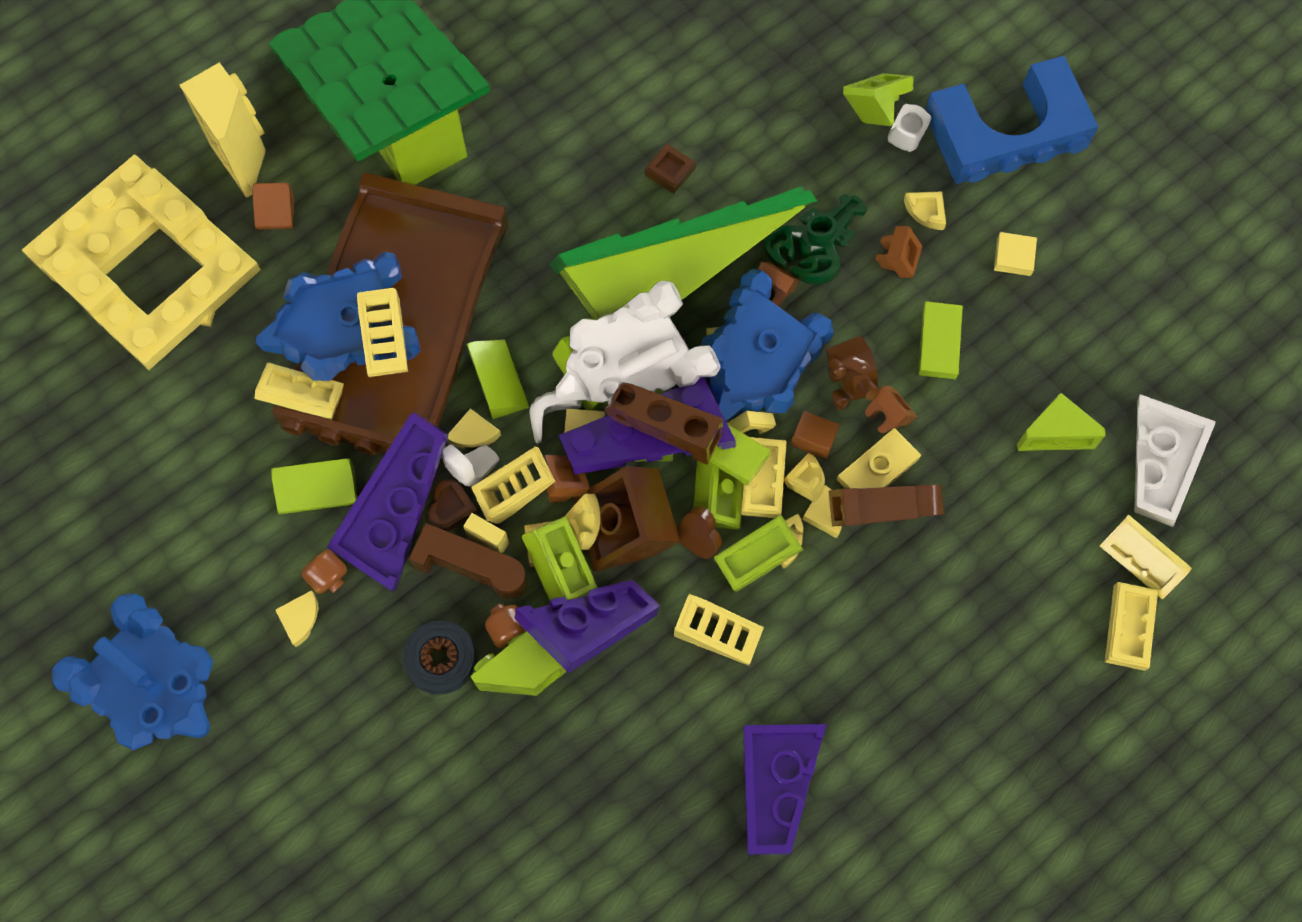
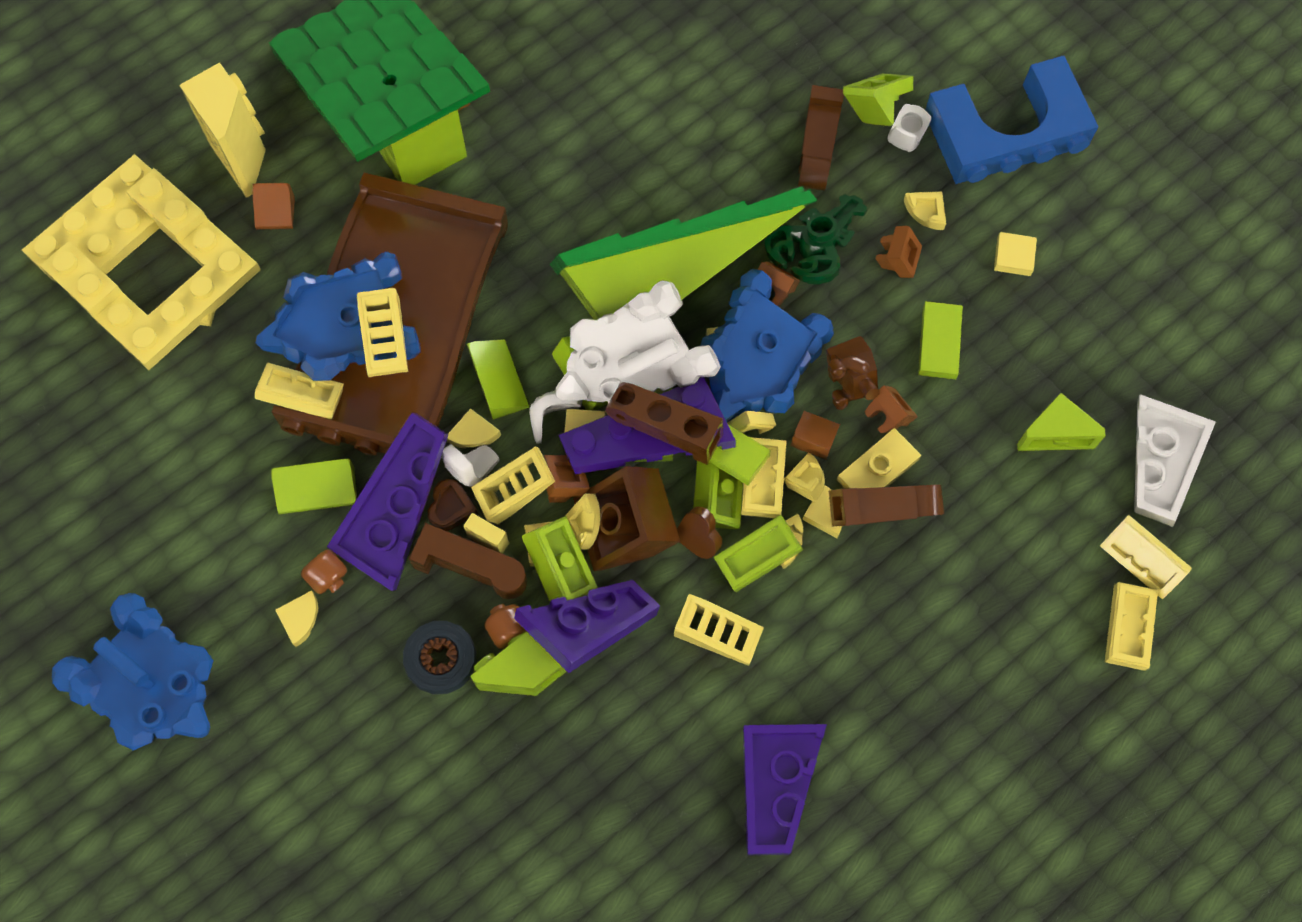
(670, 168): reddish brown tile -> none
(819, 136): none -> reddish brown leg

